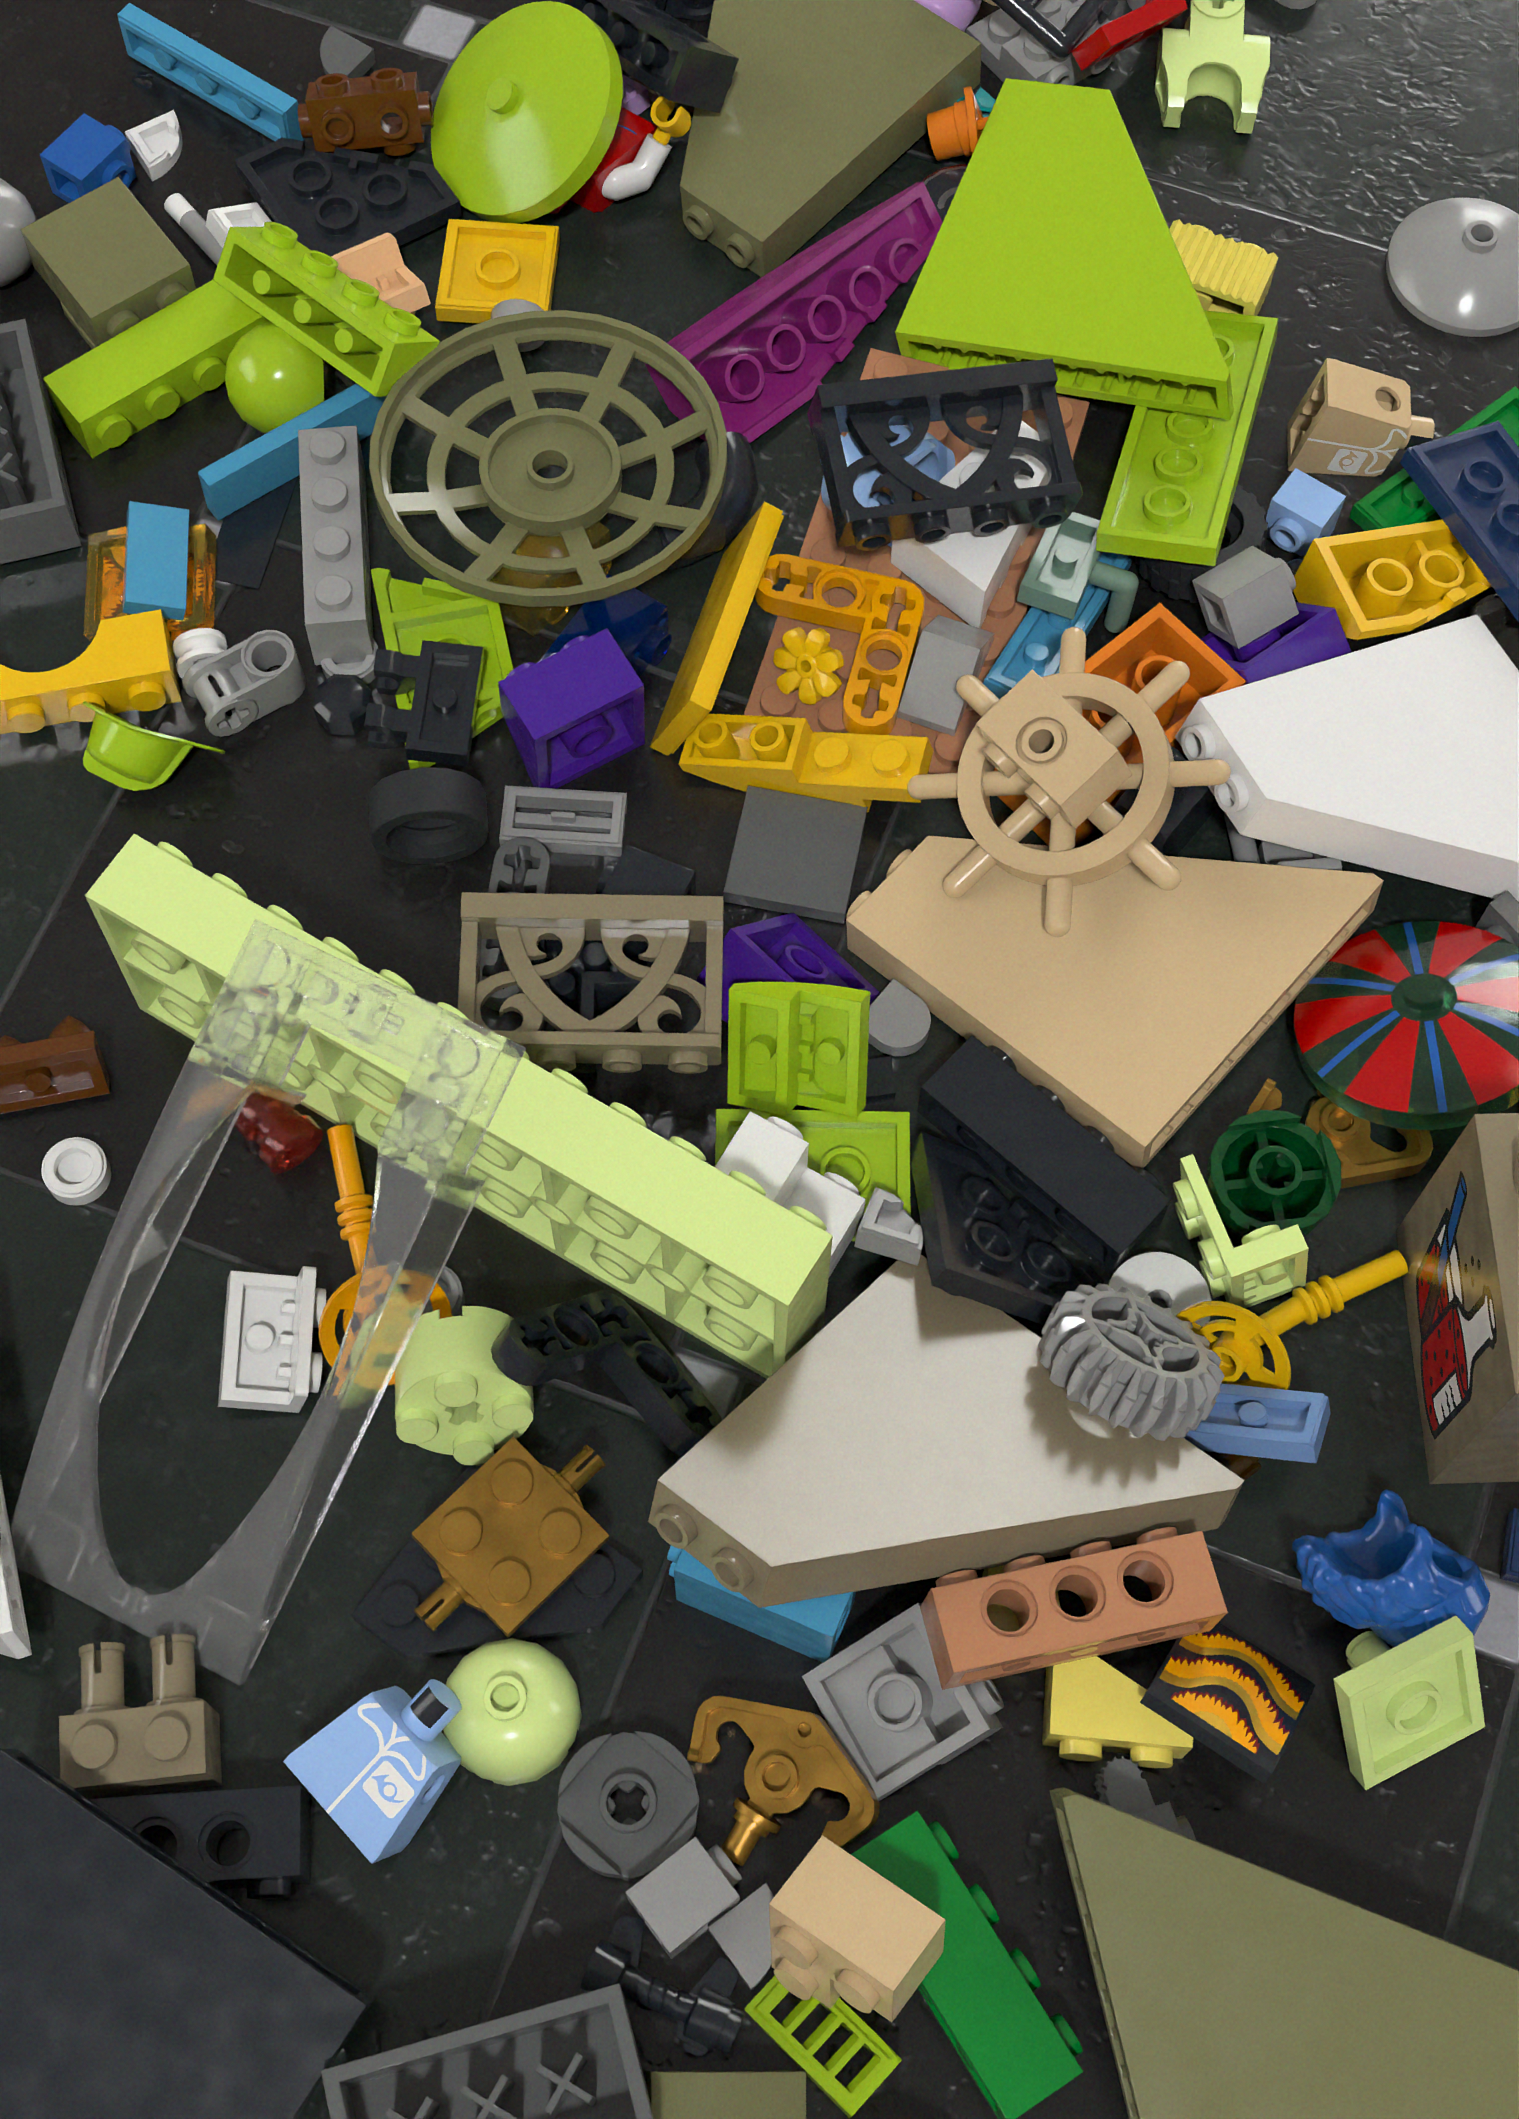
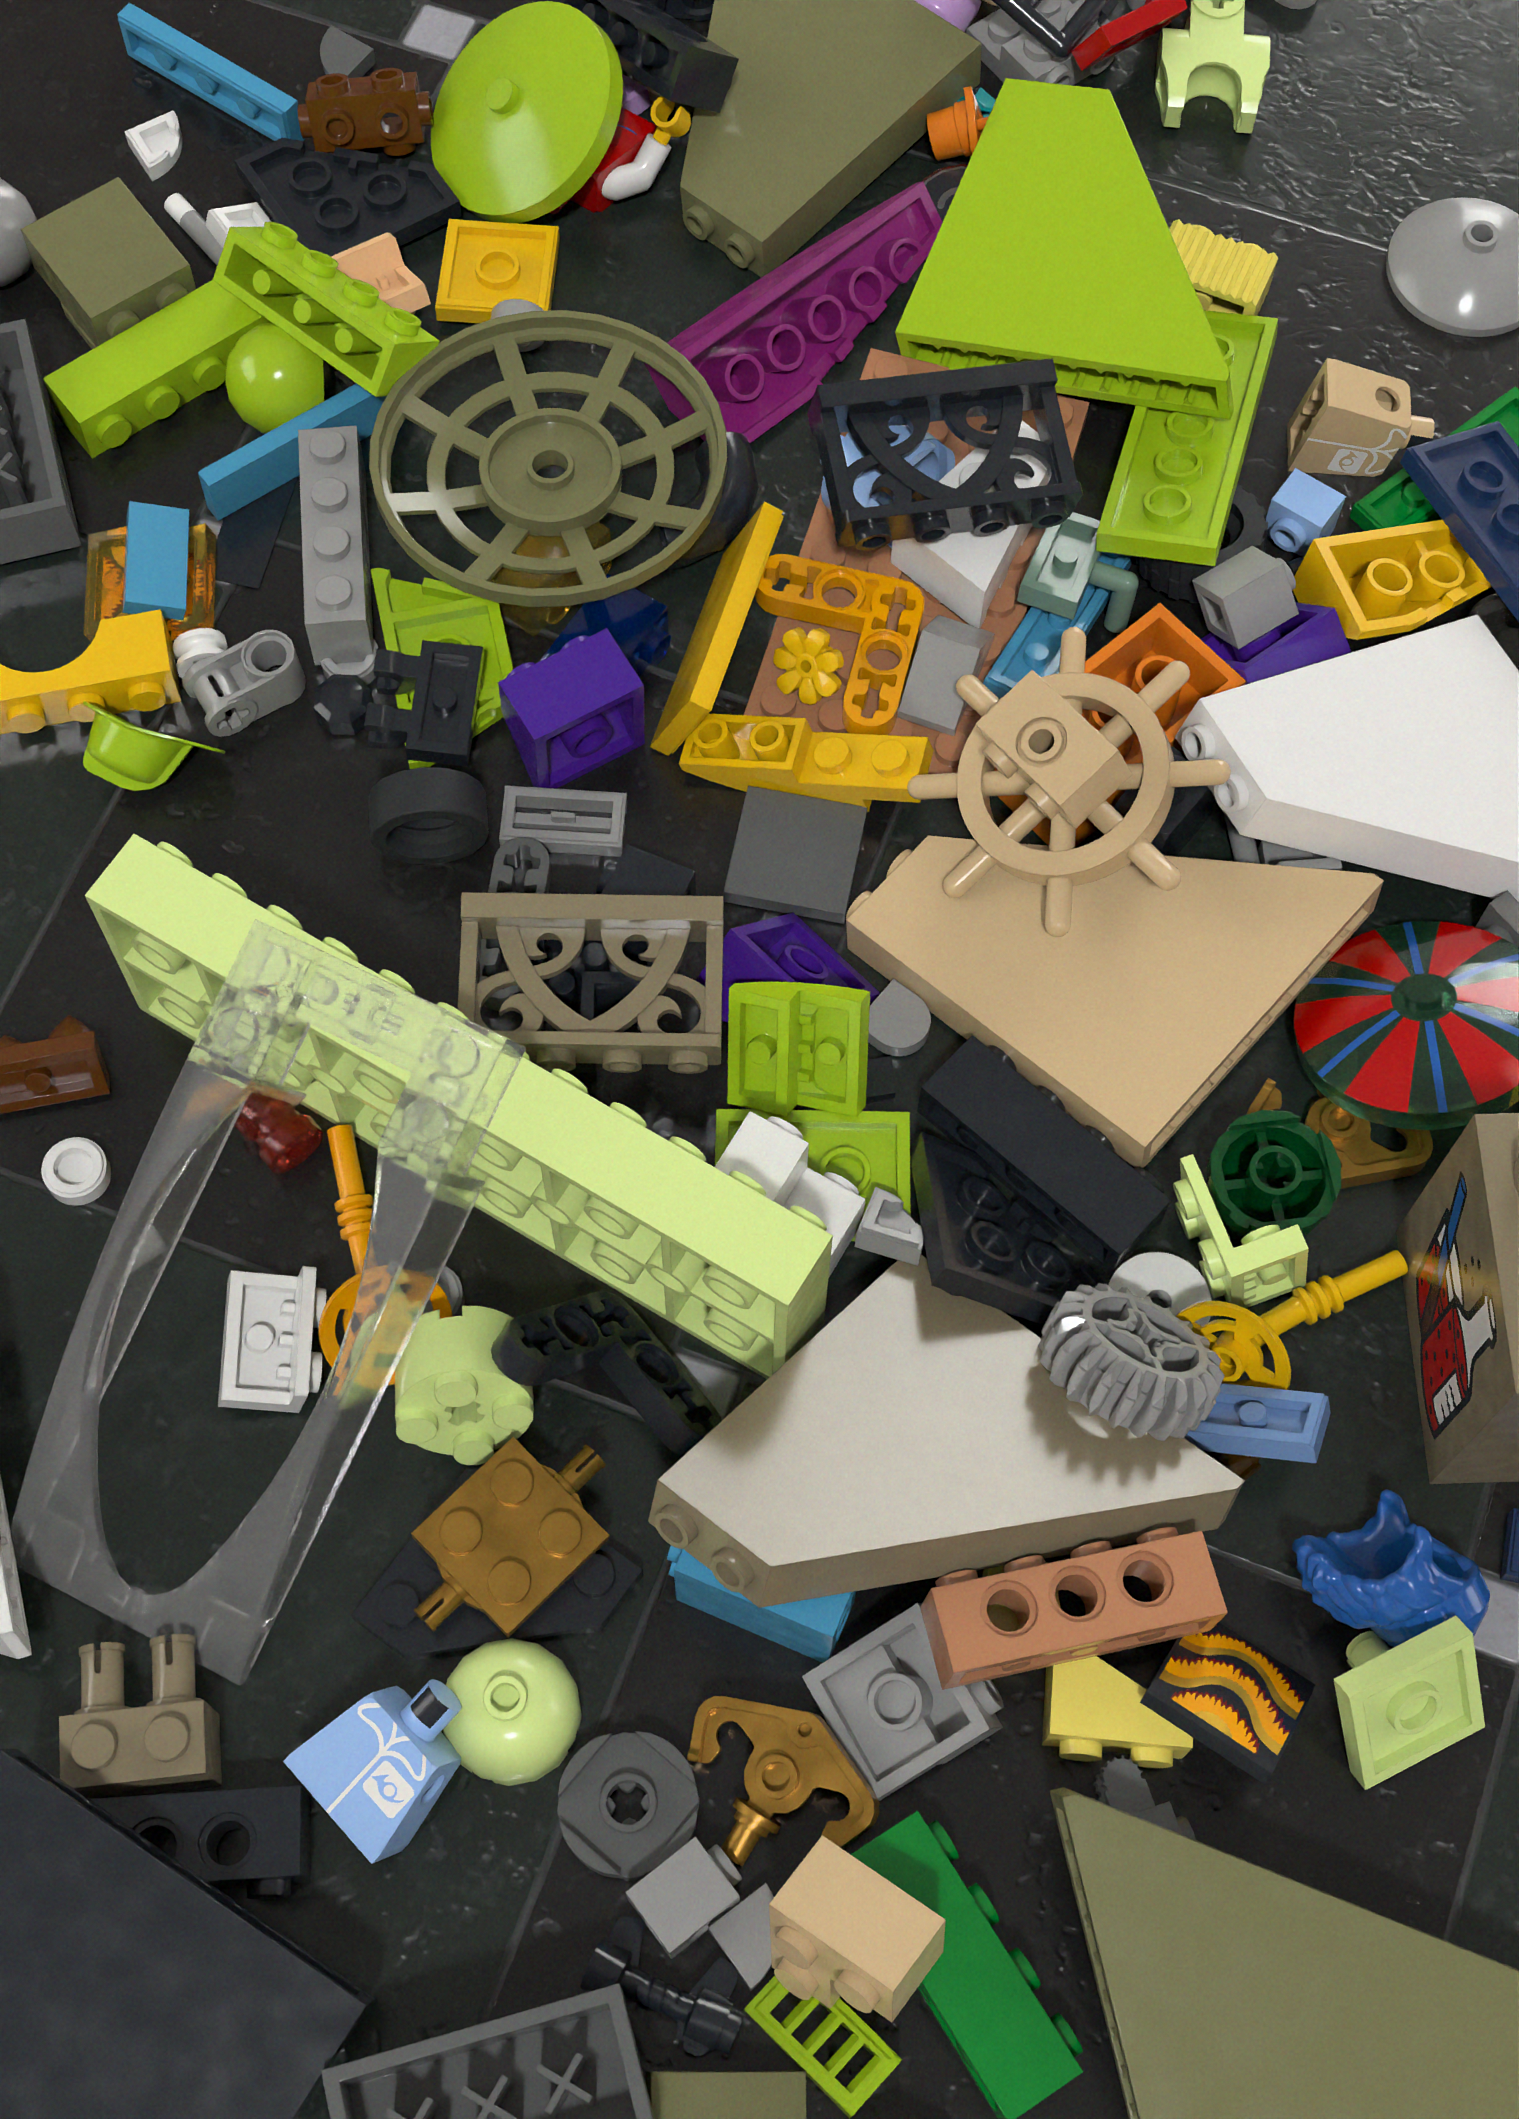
(87, 158): blue brick -> none

